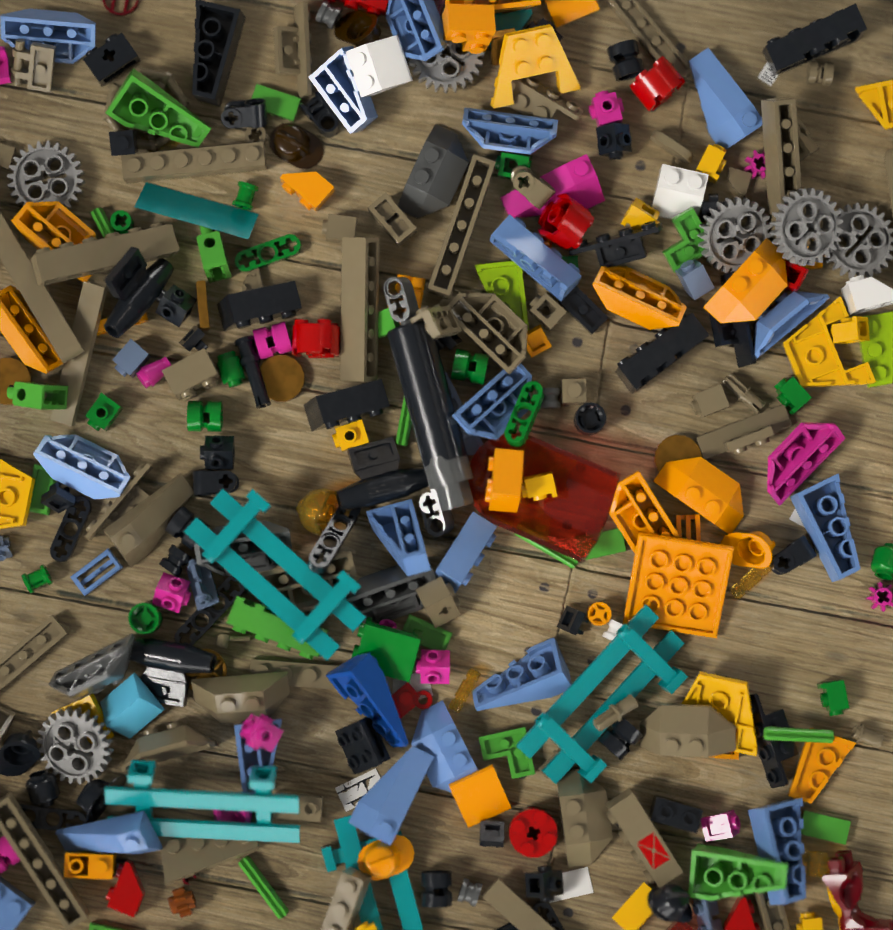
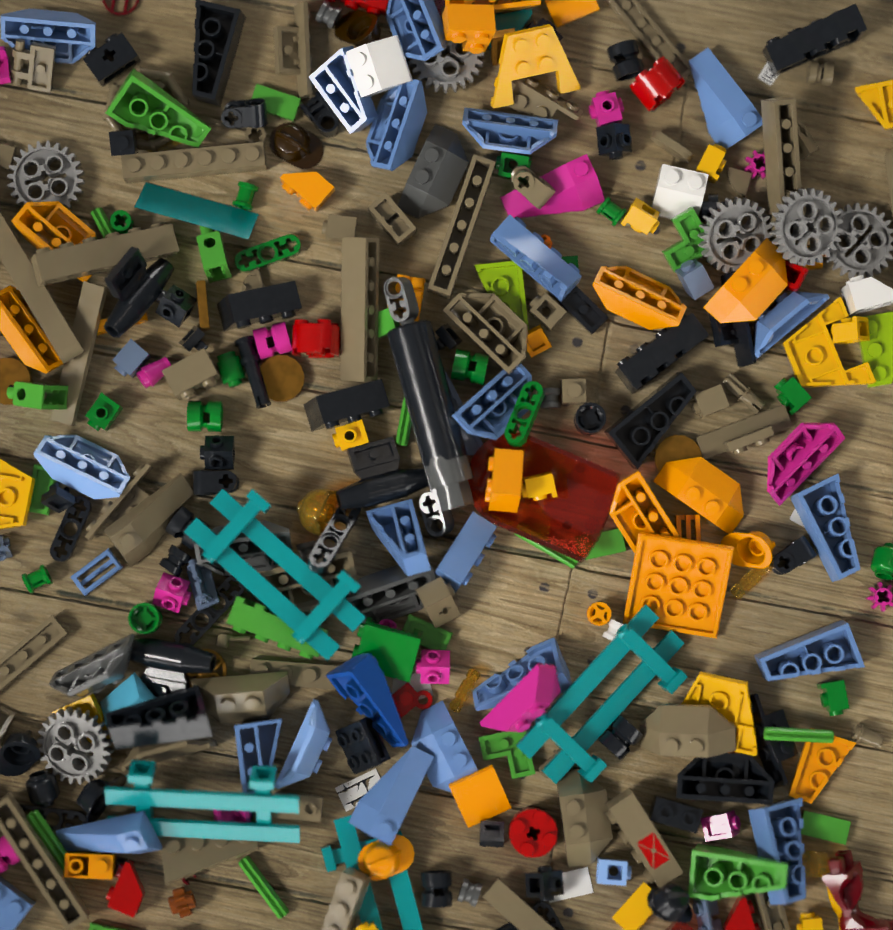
(47, 836): none -> bright green axle
(160, 720): none -> black wedge
(260, 732): dark pink brick -> none
(305, 549): none -> dark grey wheel
(307, 748): none -> light blue wedge
(398, 126): none -> medium blue wedge
(438, 321): dark tan bracket -> none
(525, 701): none -> dark pink wedge
(565, 222): red brick -> none
(572, 620): black tile -> none
(603, 875): none -> light blue brick
(611, 211): none -> green bush
(615, 713): dark tan axle -> none
(619, 248): black bracket -> none
(645, 424): none -> black wedge
(725, 779): none -> black wedge
(813, 653): none -> medium blue wedge

